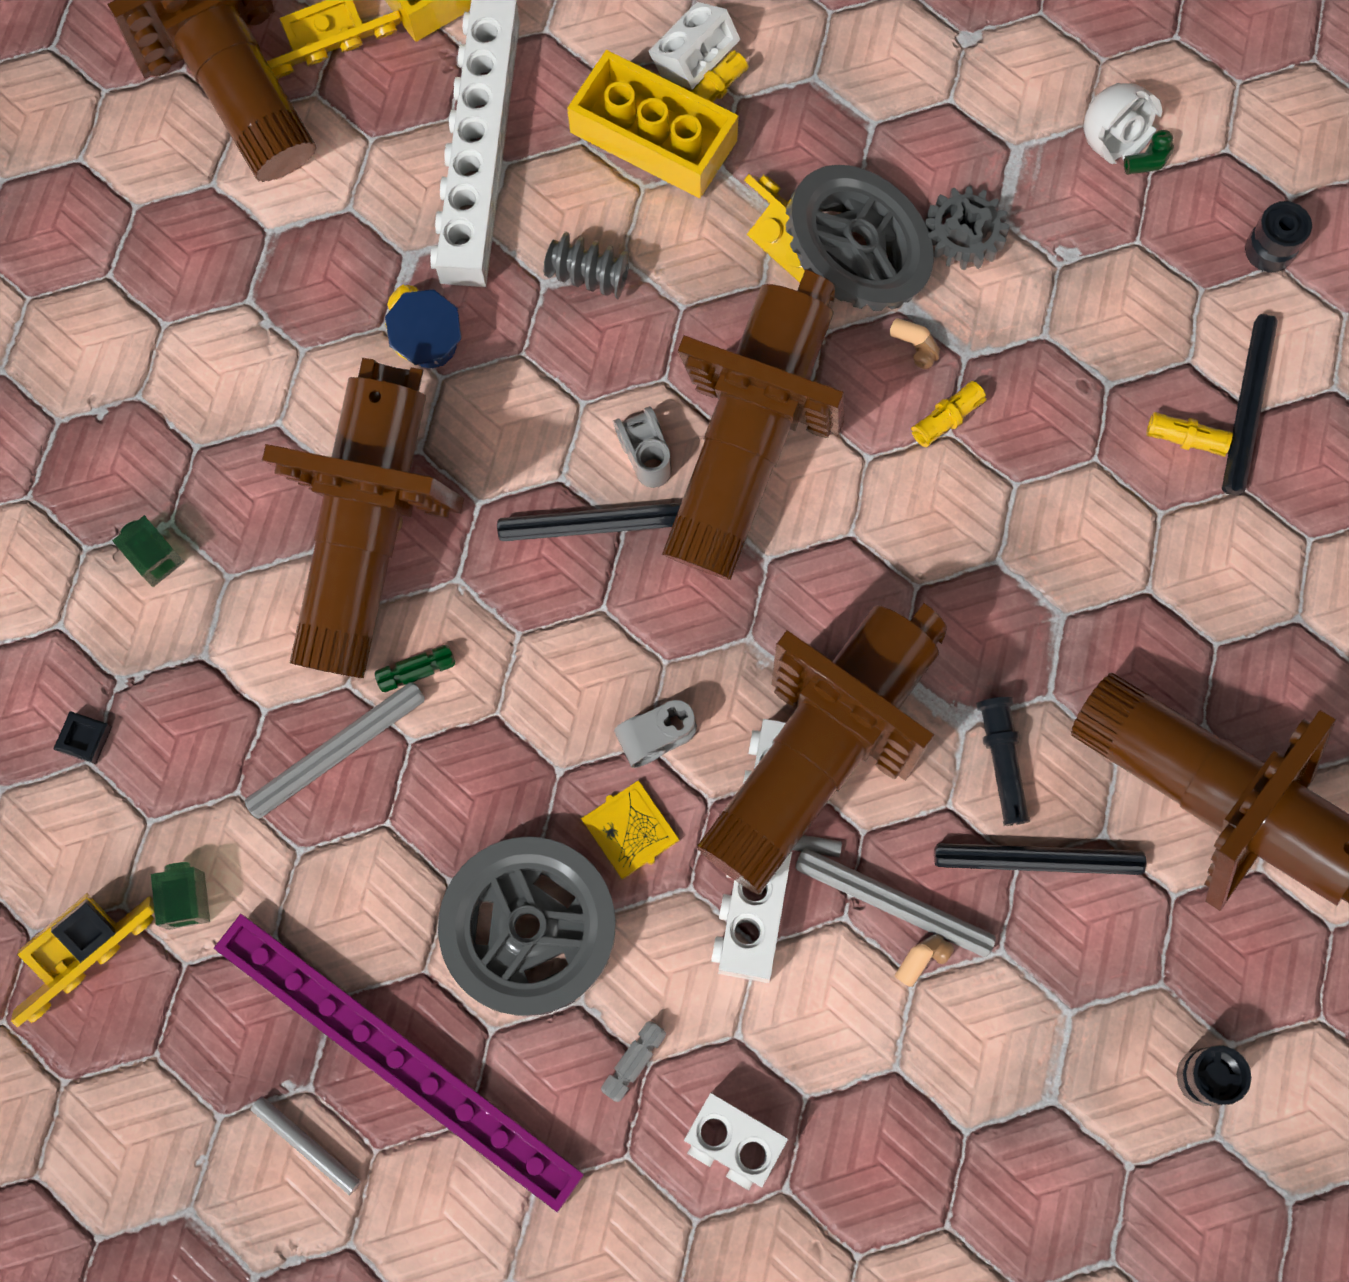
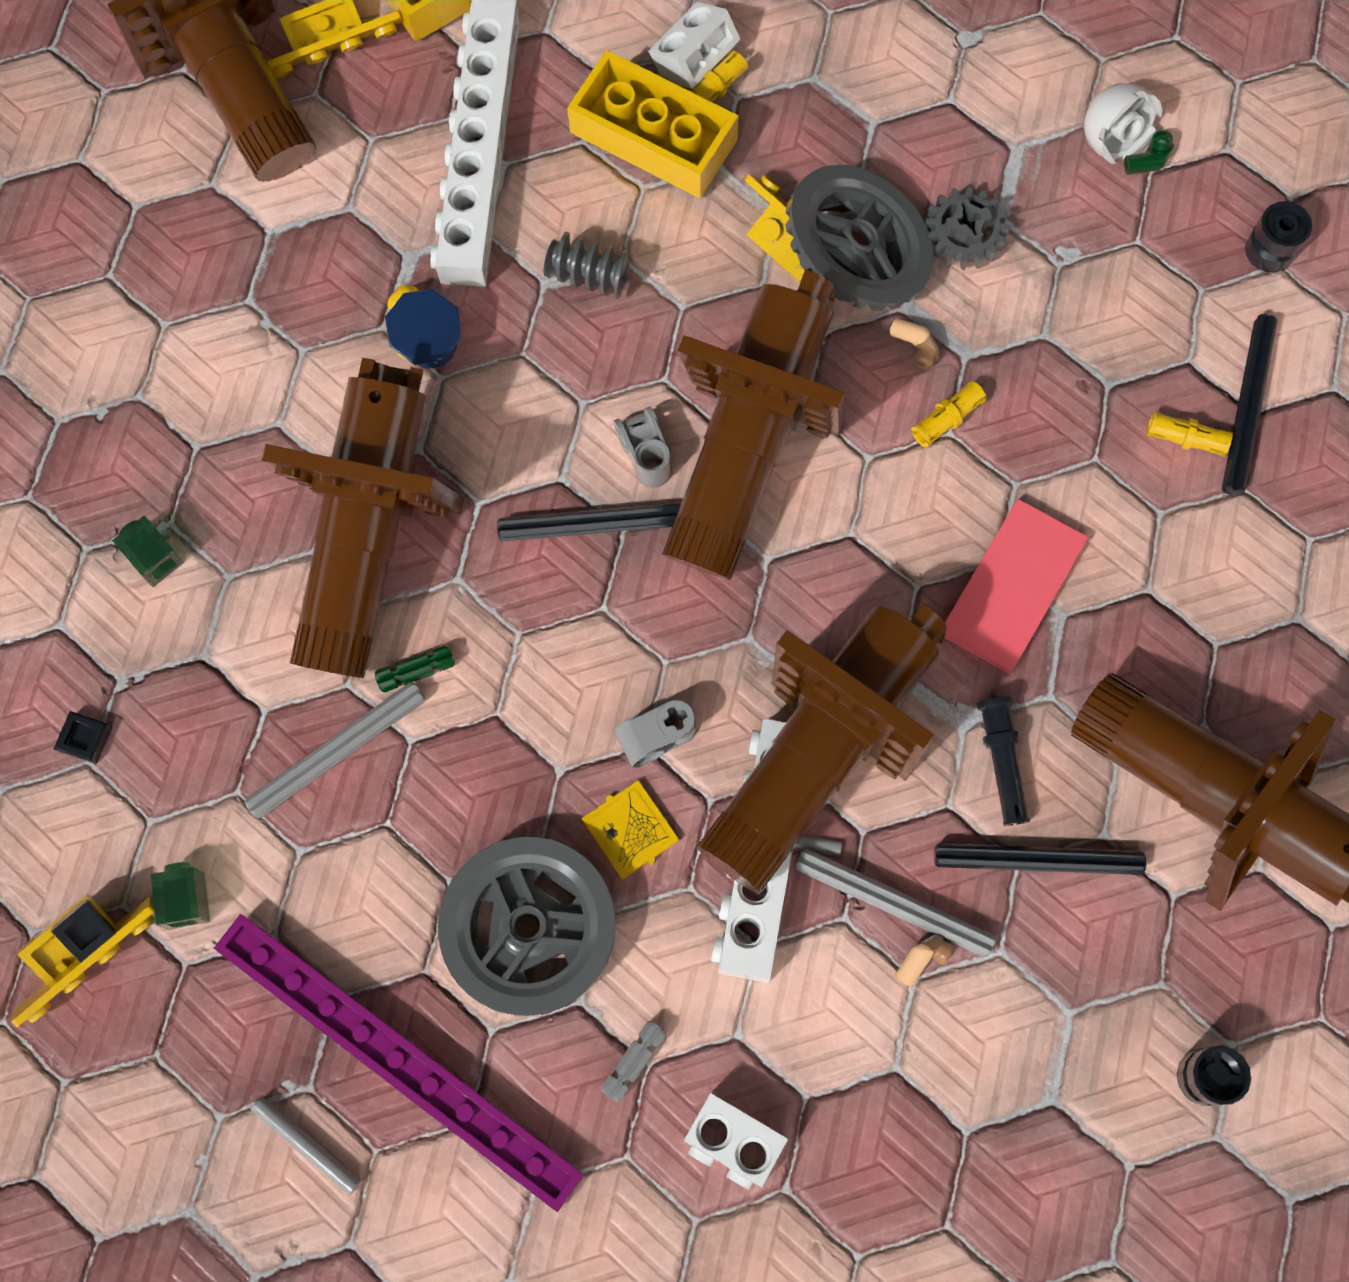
(1013, 586): none -> coral tile

